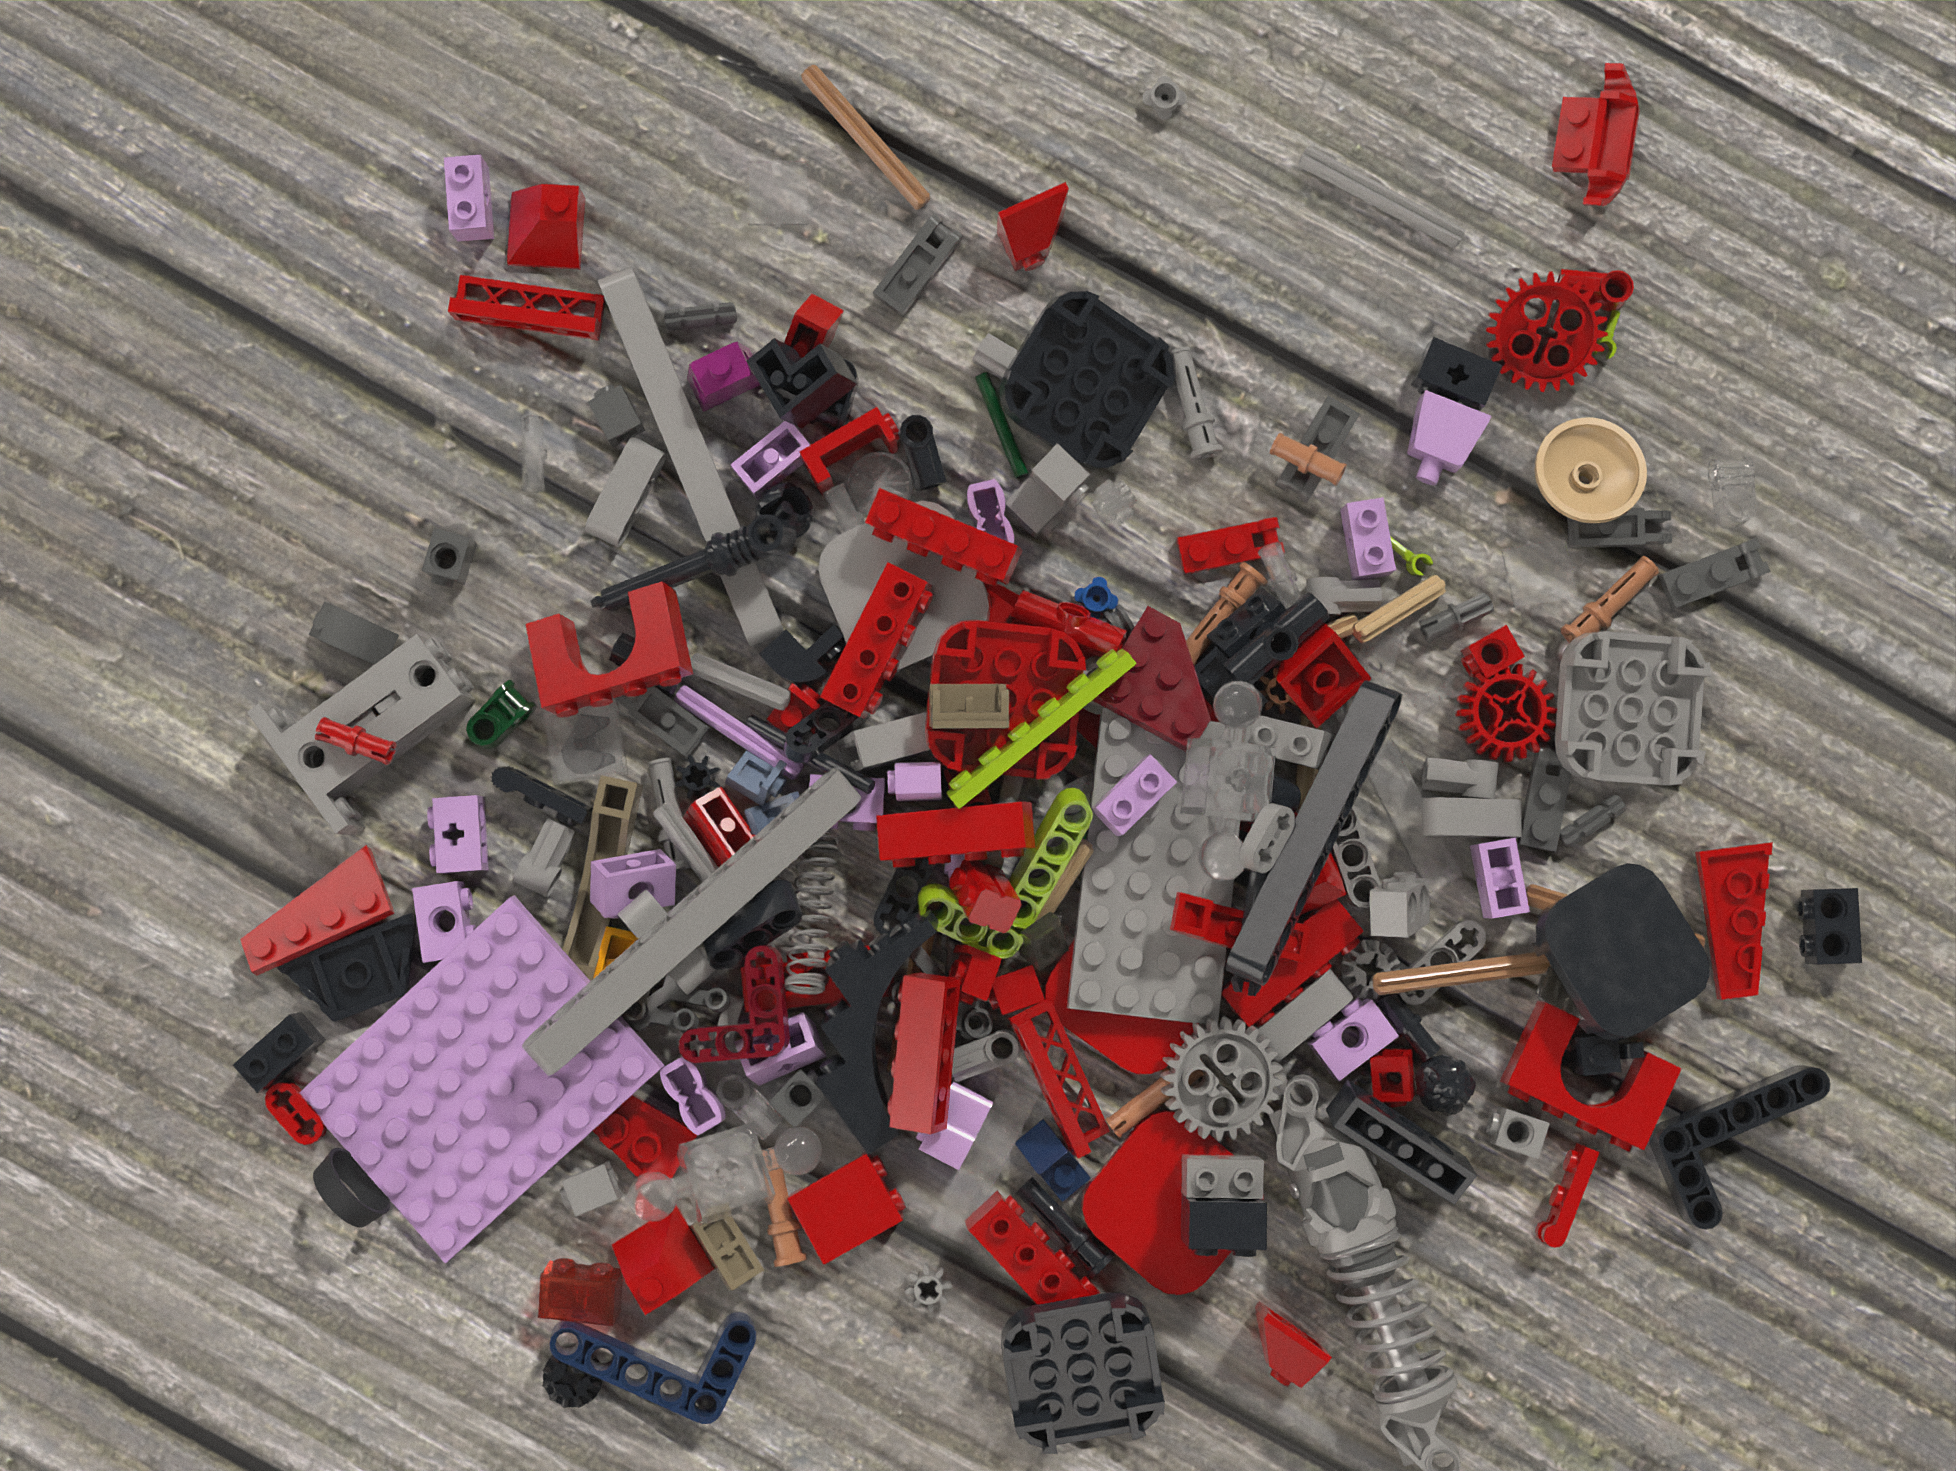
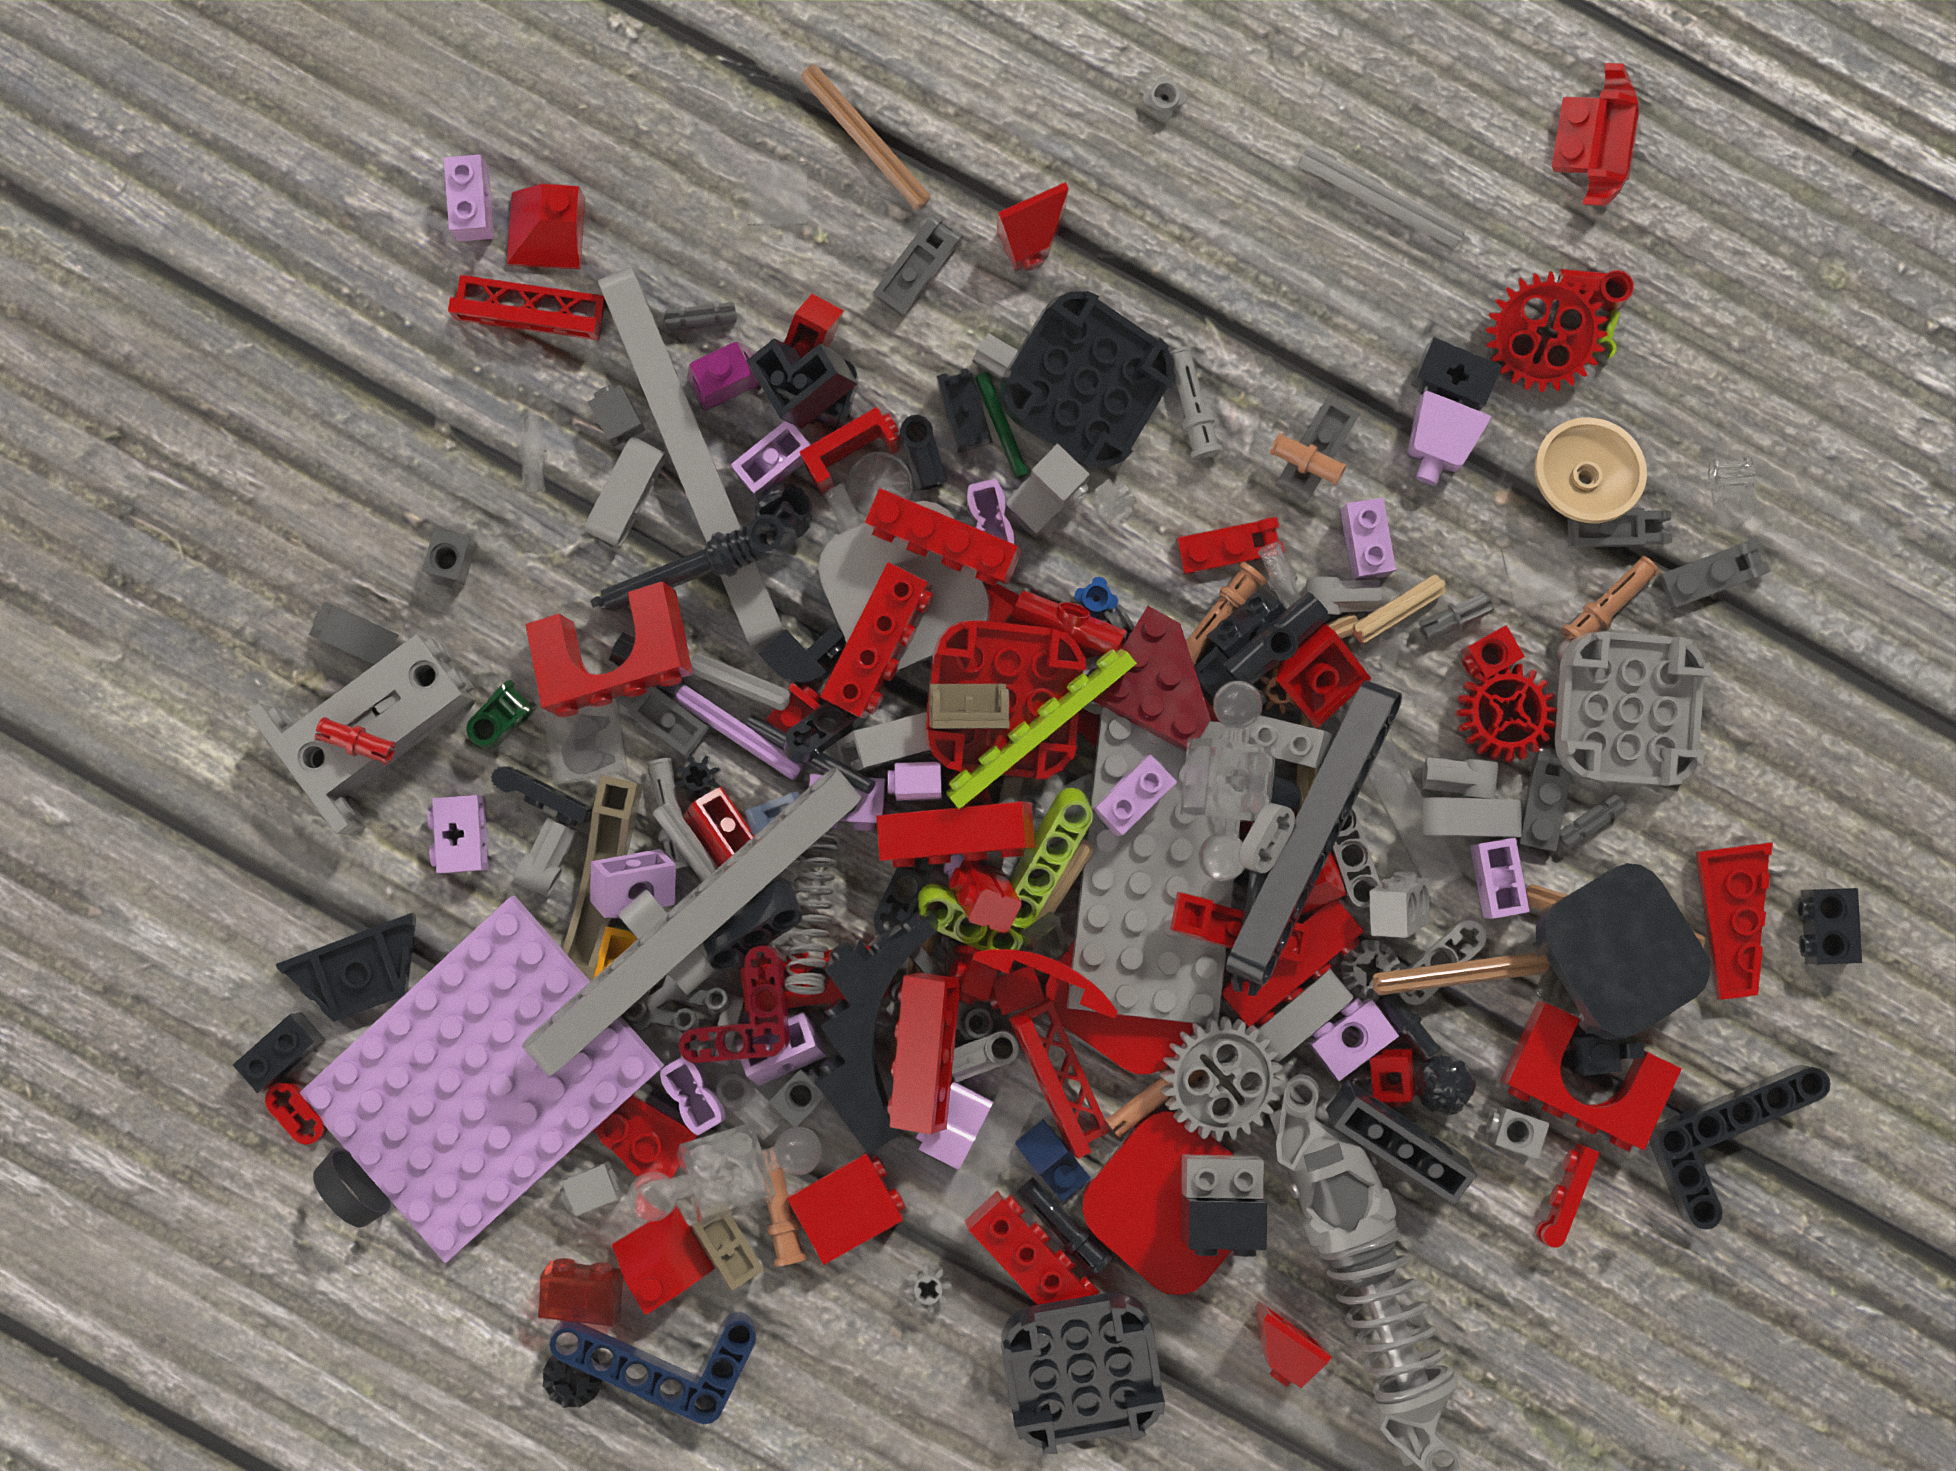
(328, 910): wing -> none
(429, 905): lavender brick -> none
(757, 778): sand blue bracket -> none
(964, 410): none -> black hinge
(1004, 959): none -> red slope
(1410, 557): lime hand -> none

